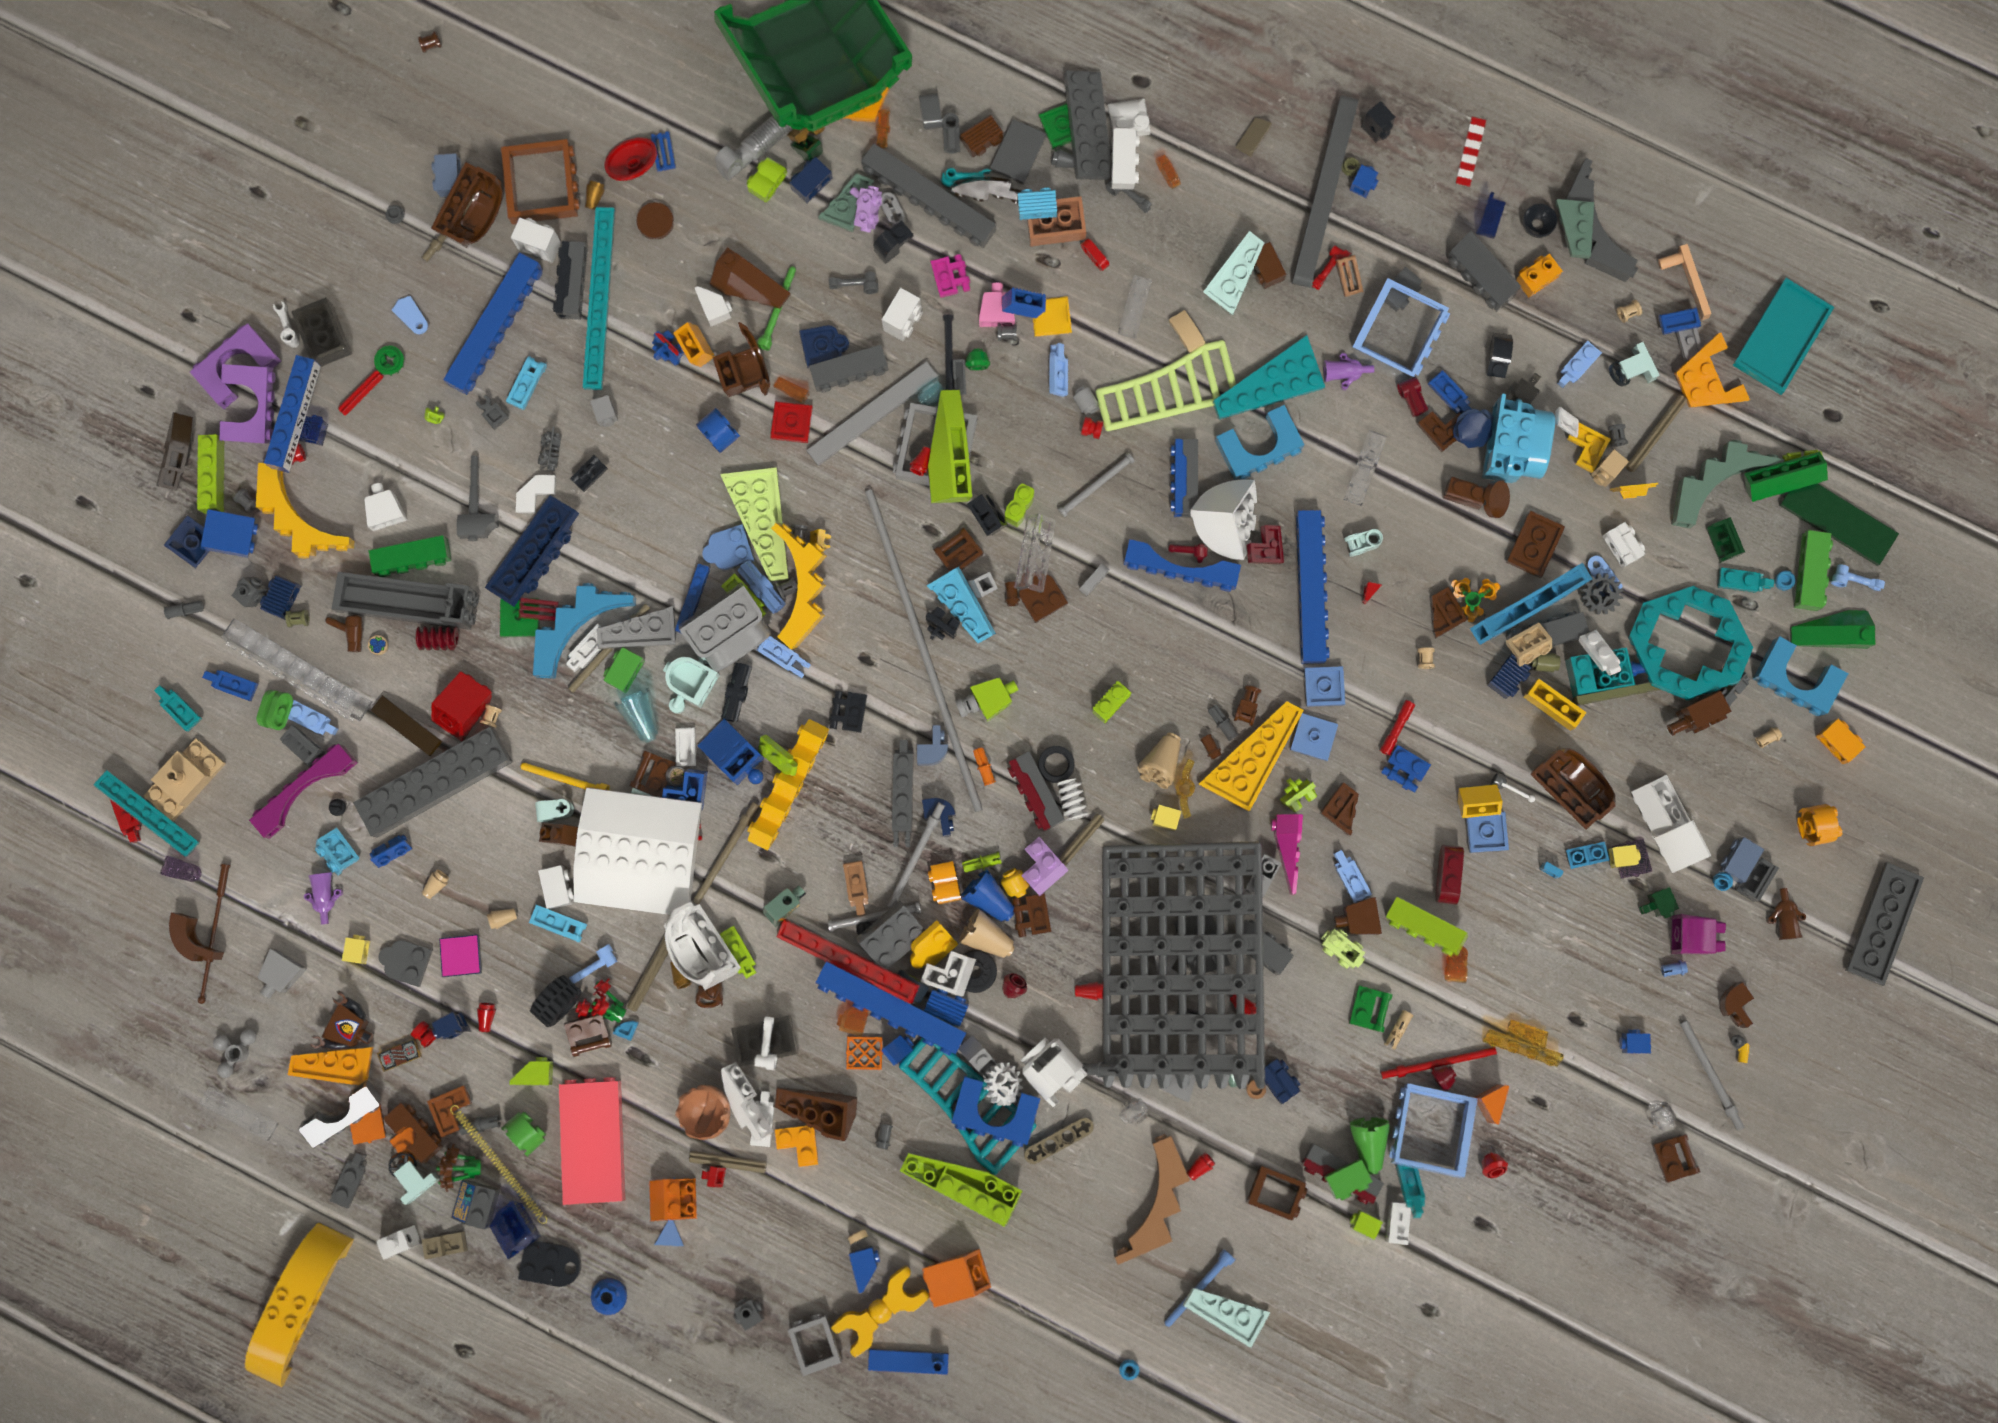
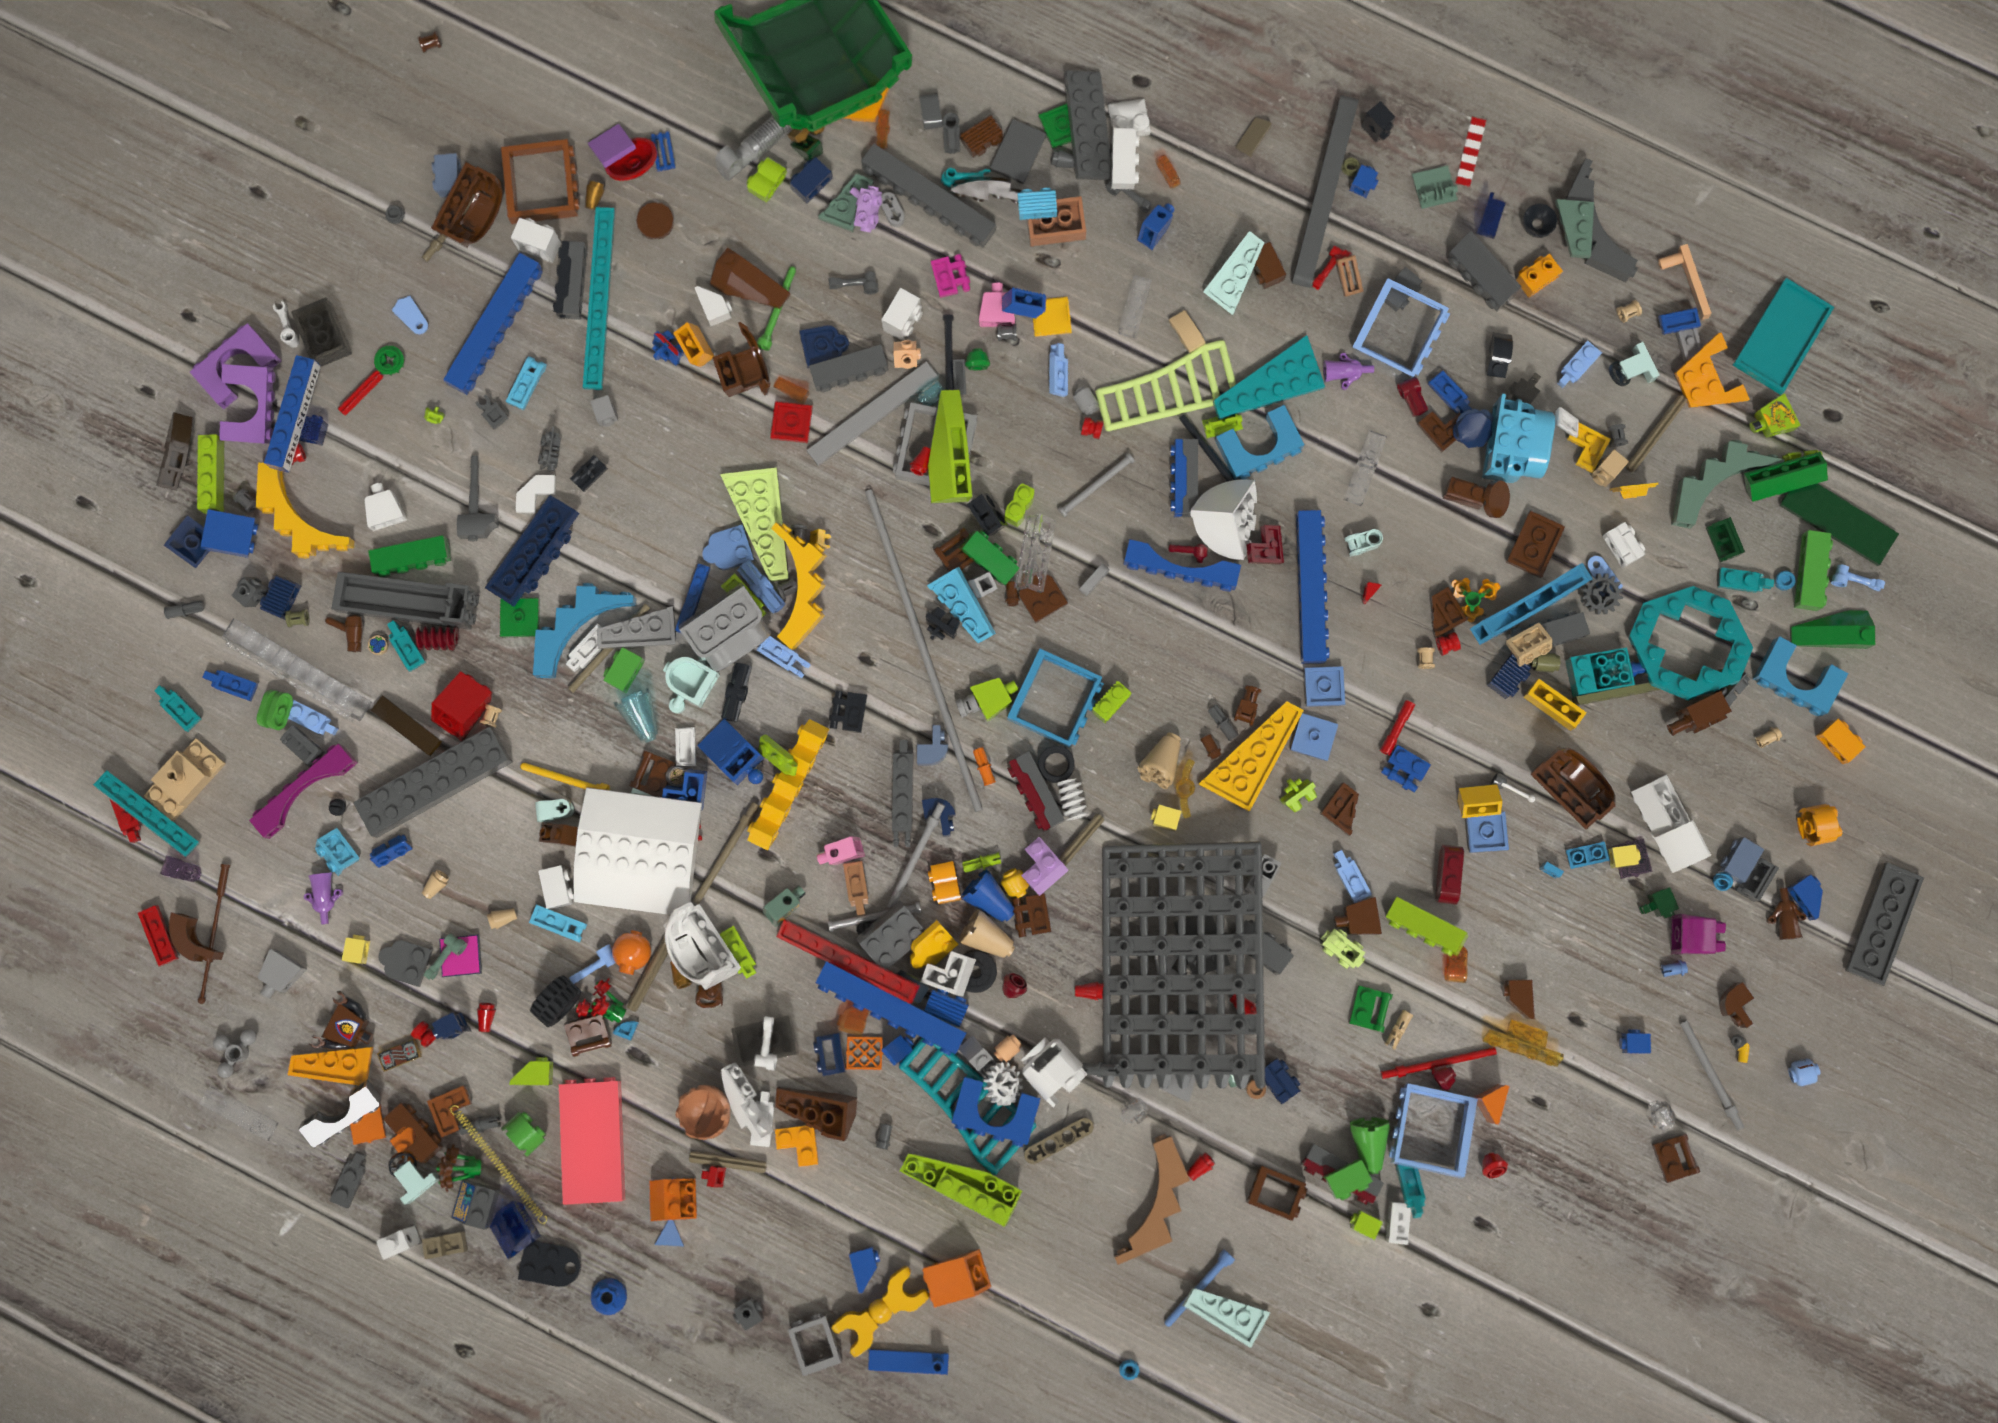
(158, 935): none -> red plate
(294, 1303): yellow slope -> none
(405, 647): none -> teal hinge
(454, 945): none -> sand green brick
(538, 609): dark red tile -> none
(611, 145): none -> medium lavender tile
(631, 952): none -> orange brick
(717, 430): blue brick -> none
(830, 1054): none -> dark blue window
(848, 850): none -> bright pink torso
(858, 1236): tan tile -> none
(890, 241): black brick -> none
(906, 354): none -> light nougat brick
(989, 557): none -> green brick
(1007, 1048): none -> light nougat brick
(1088, 705): none -> dark azure window
(1094, 254): red beam -> none
(1156, 225): none -> blue torso
(1206, 448): none -> black bar
(1215, 427): none -> lime hinge
(1287, 834): dark pink wedge -> none
(1435, 187): none -> sand green hinge
(1448, 643): none -> red wheel
(1520, 996): none -> reddish brown slope
(1600, 652): white hinge -> none
(1775, 418): none -> lime torso
(1804, 1072): none -> light blue head
(1807, 895): none -> blue slope

